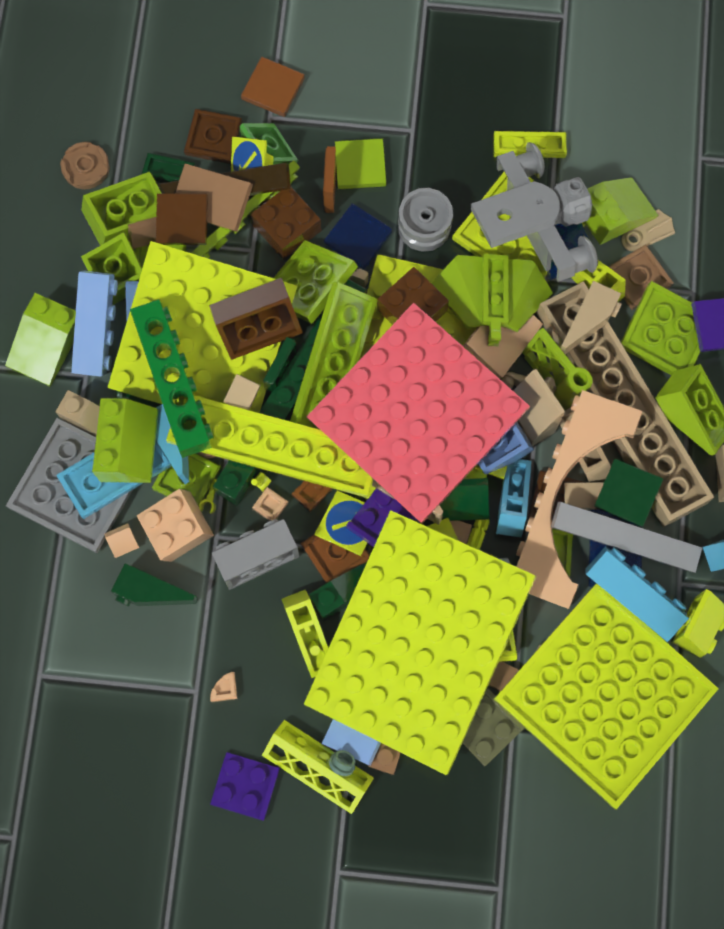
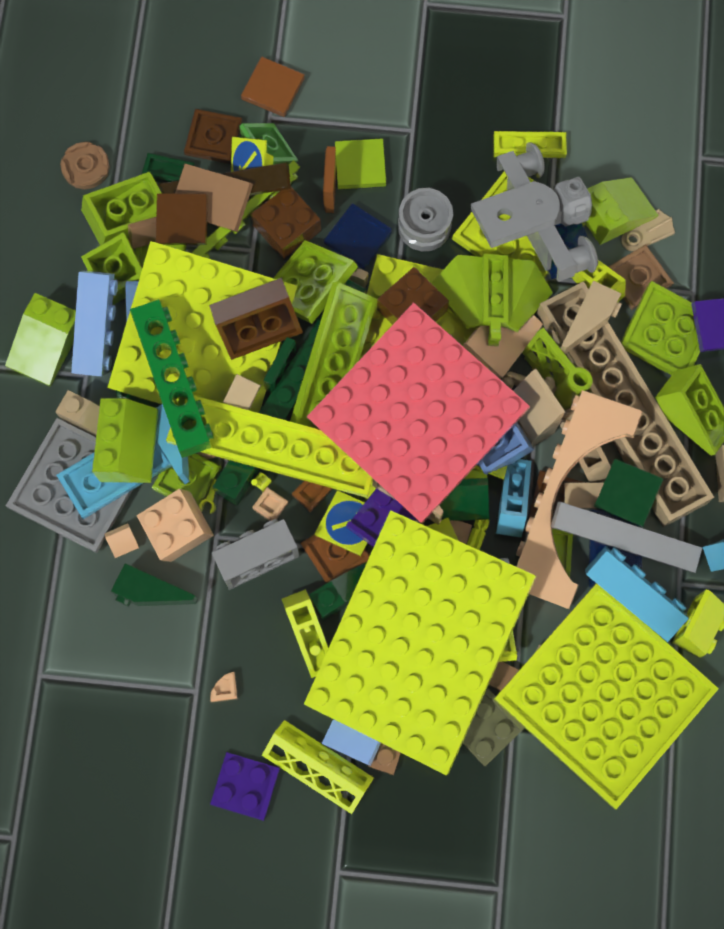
(342, 763): sand green plate -> none

